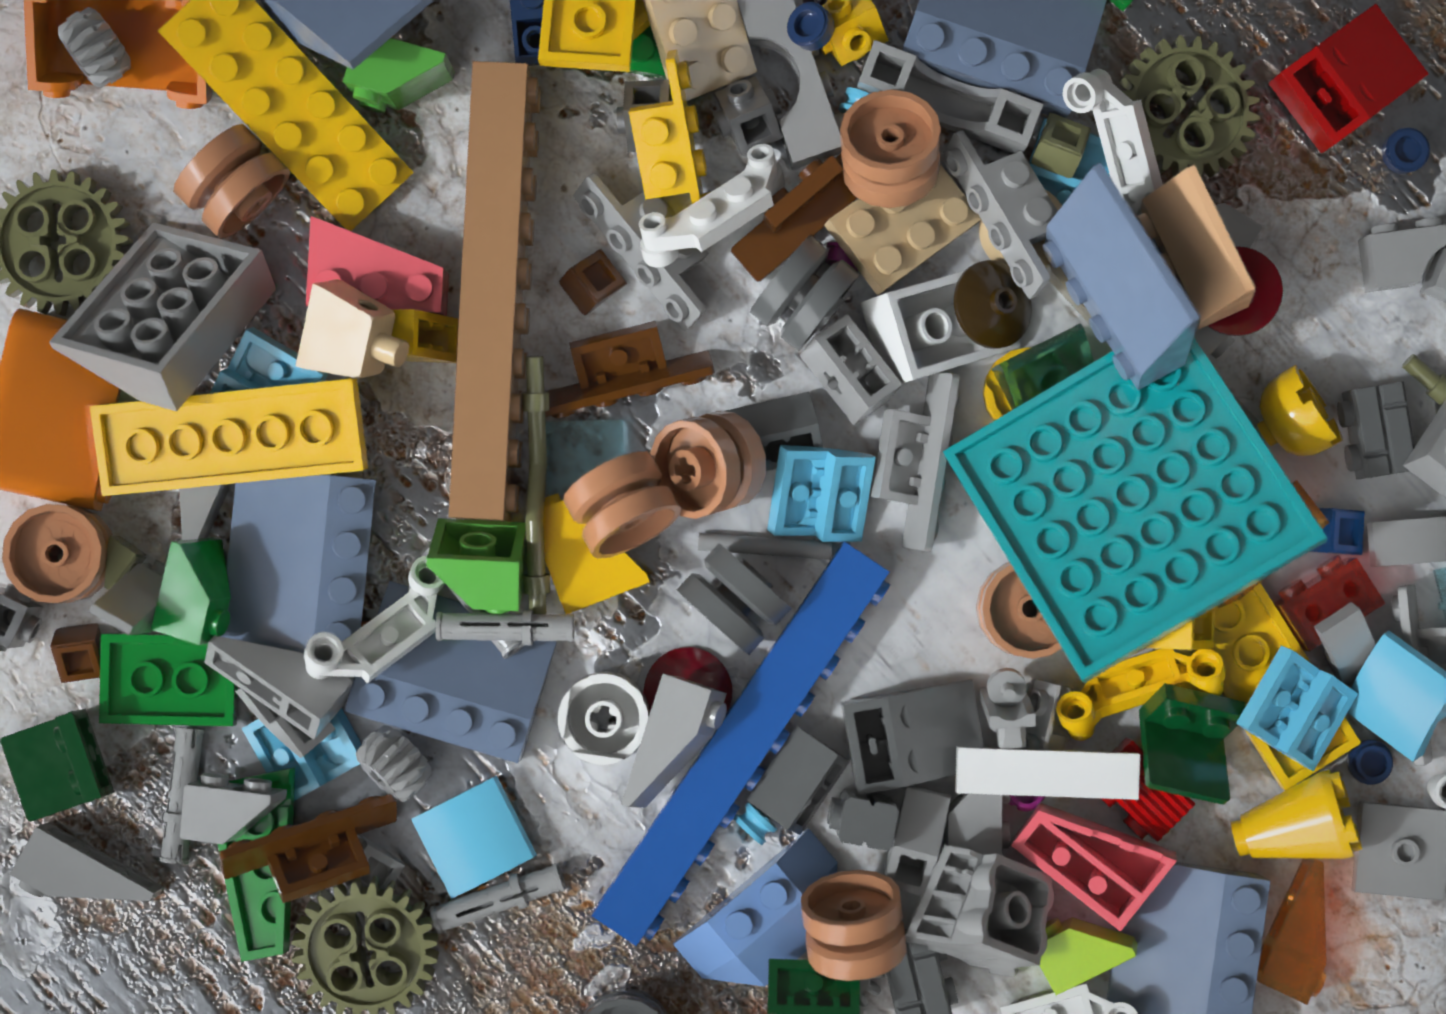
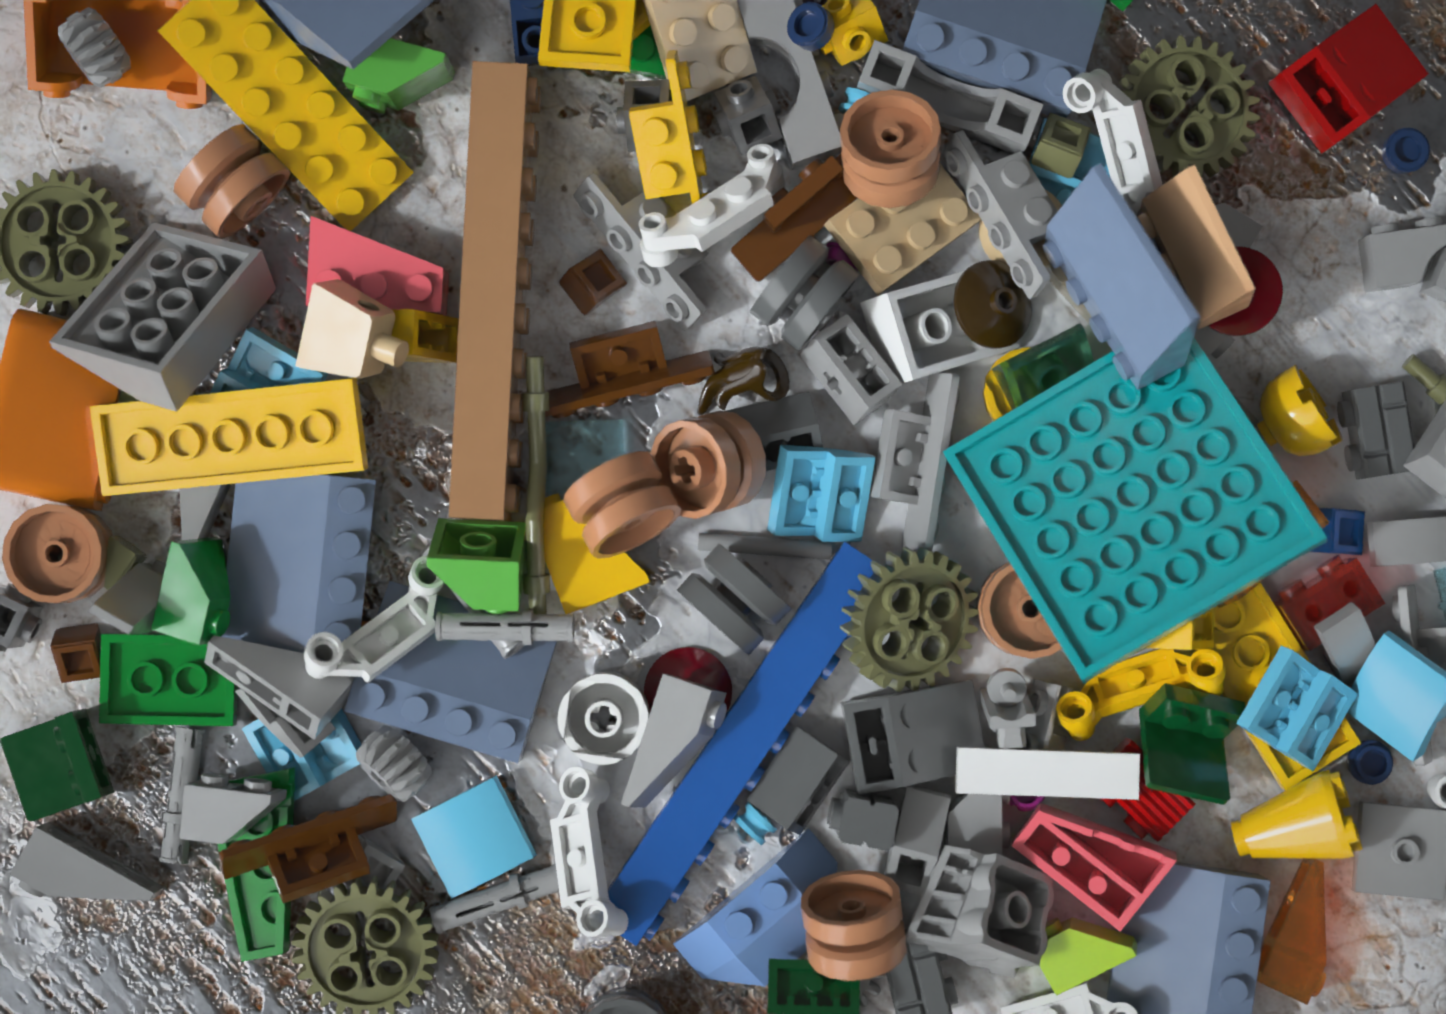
(581, 857): none -> white plate
(742, 373): none -> dark brown piece
(909, 619): none -> olive gear

